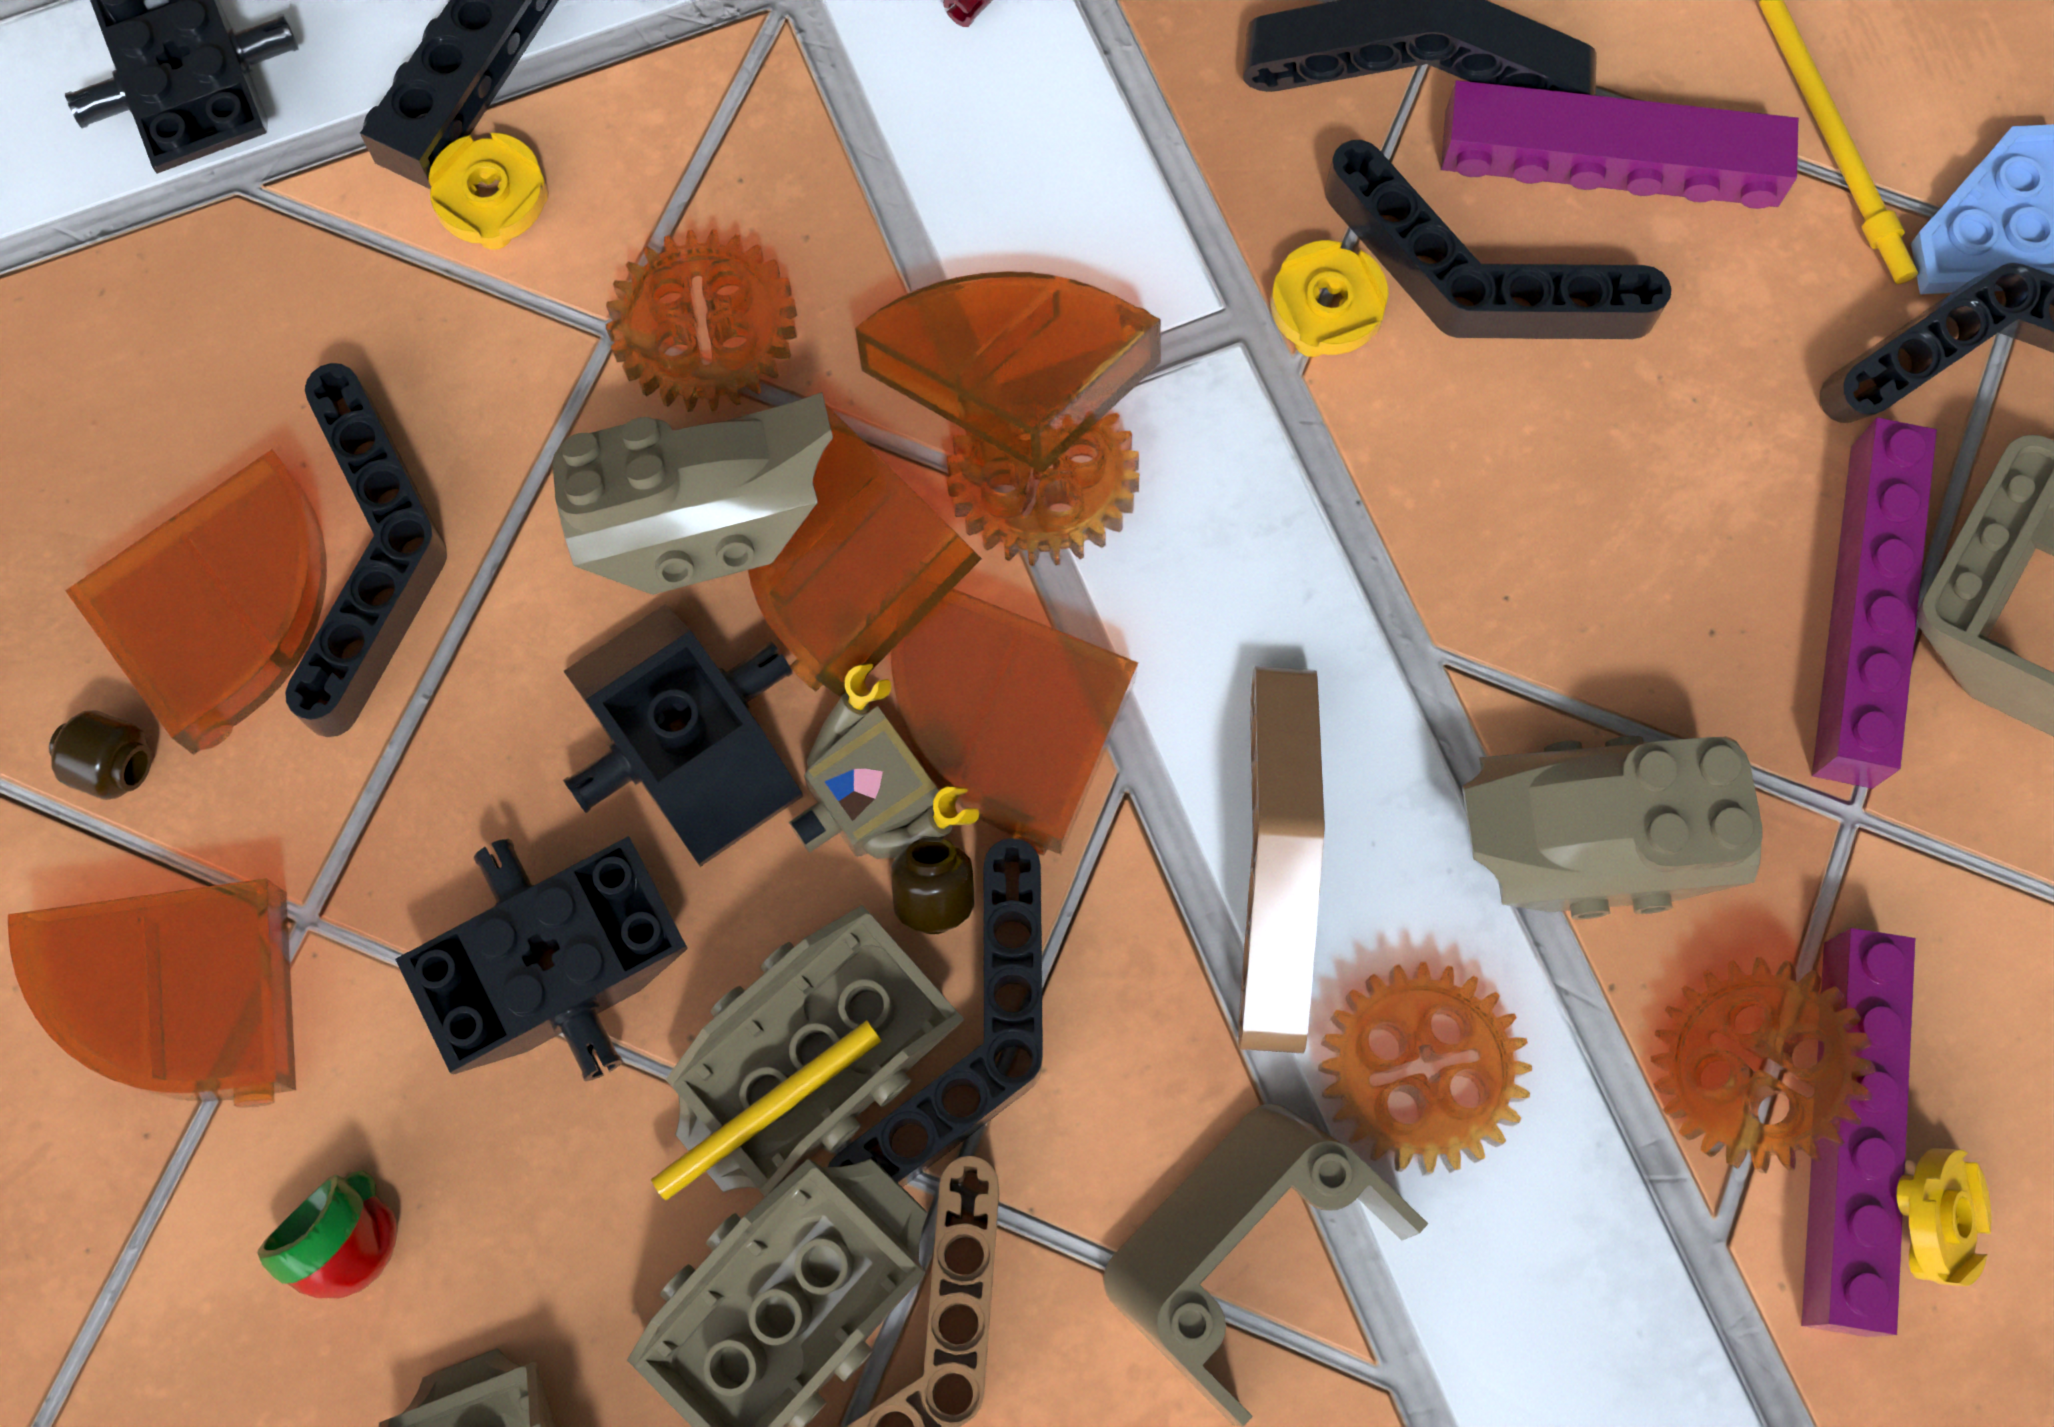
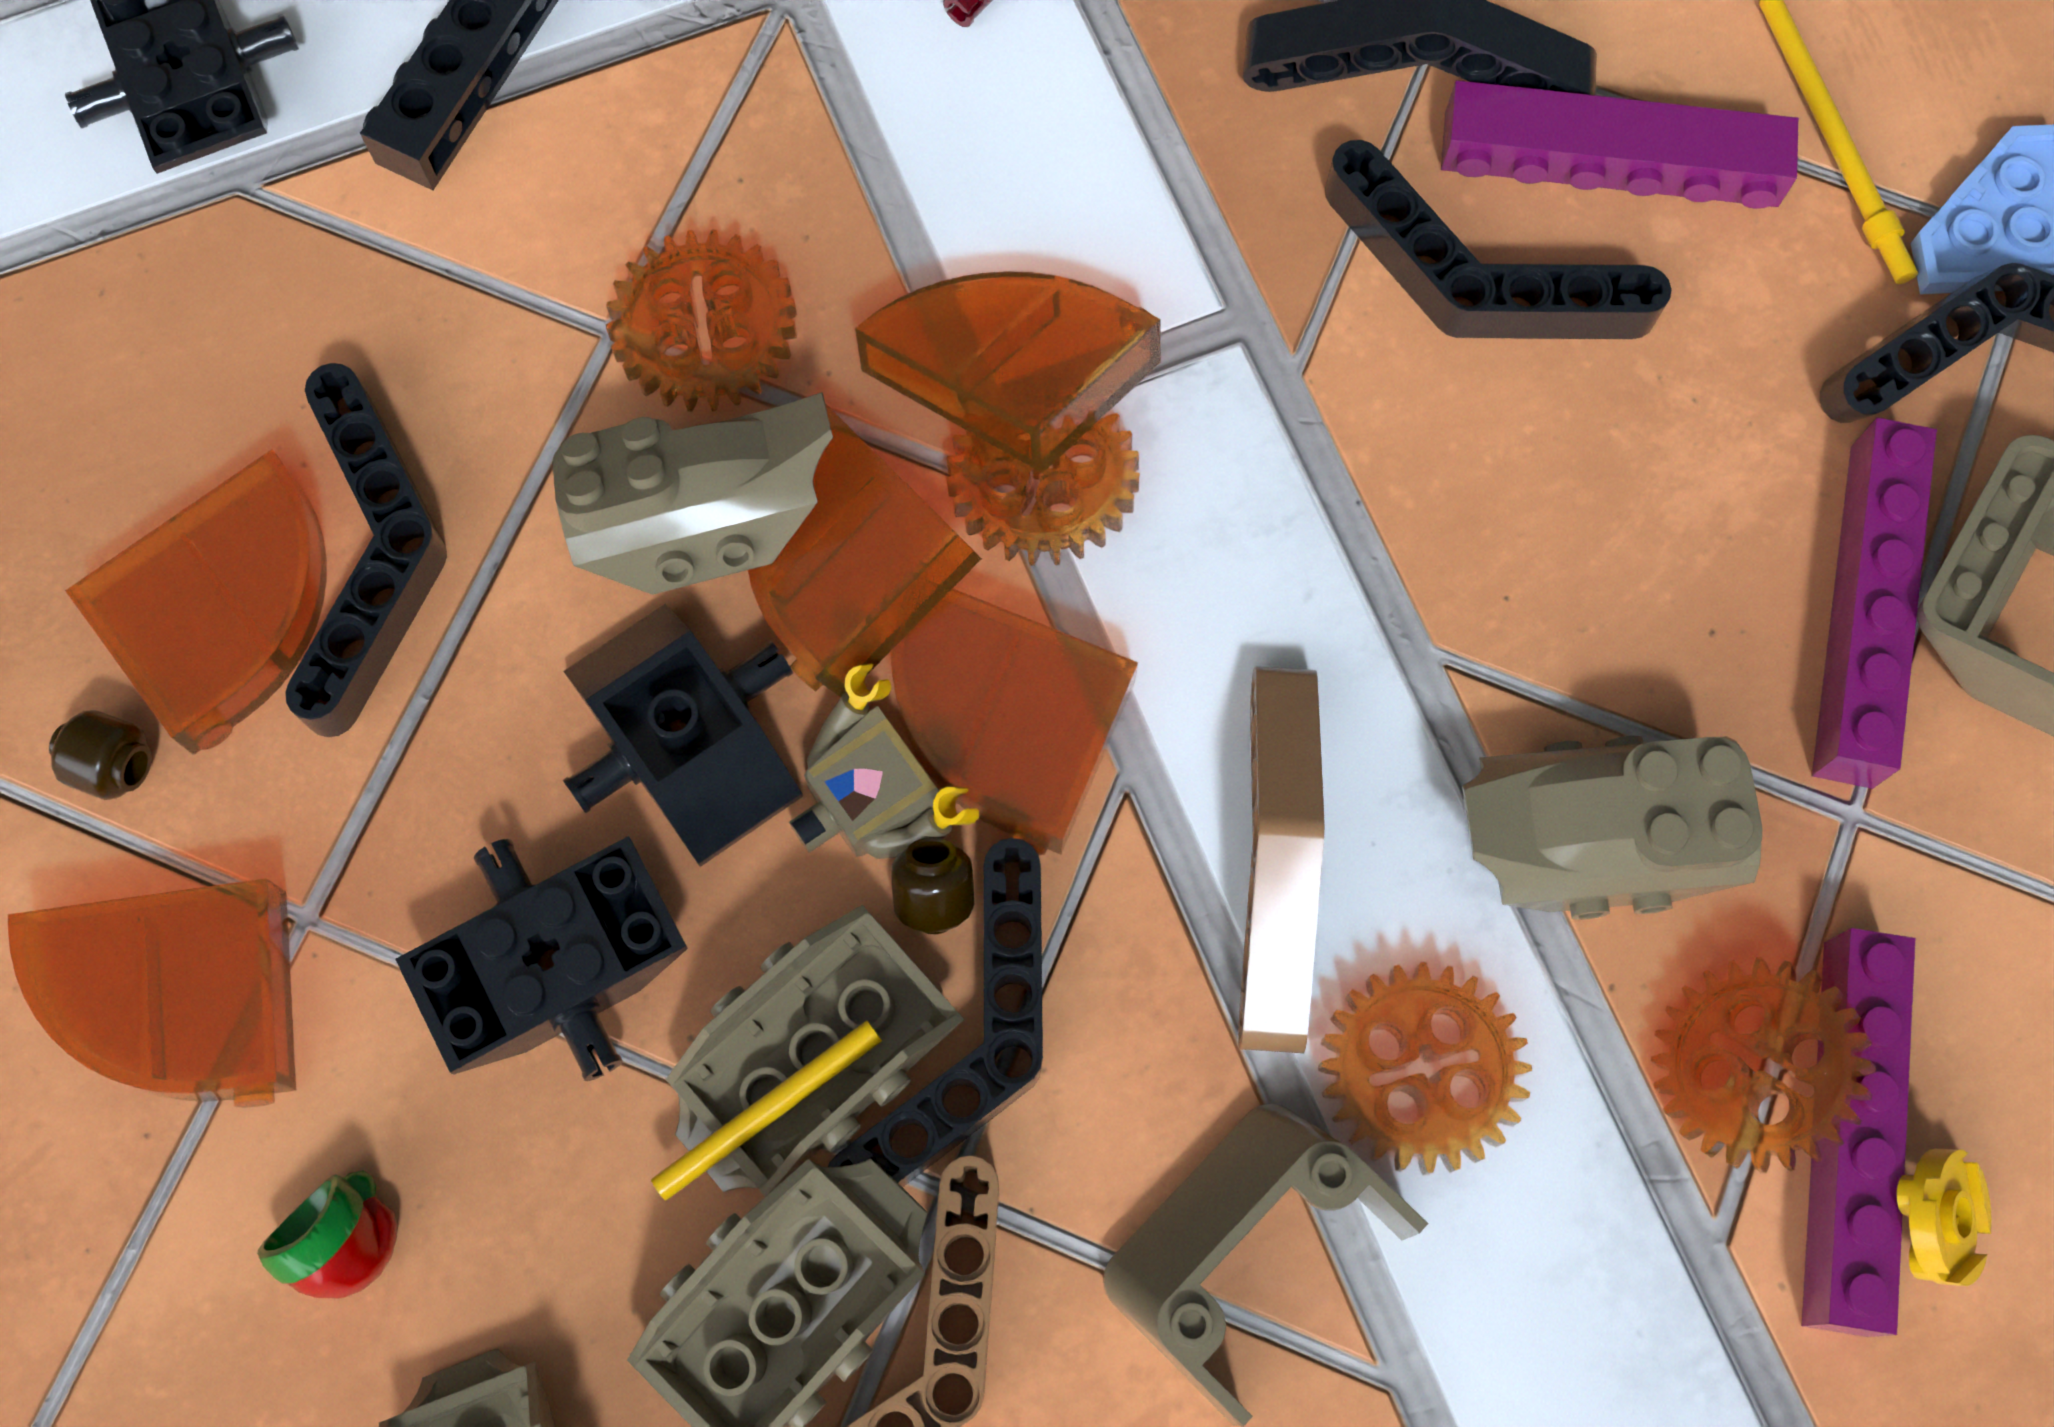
(492, 218): yellow plate -> none
(1324, 329): yellow plate -> none

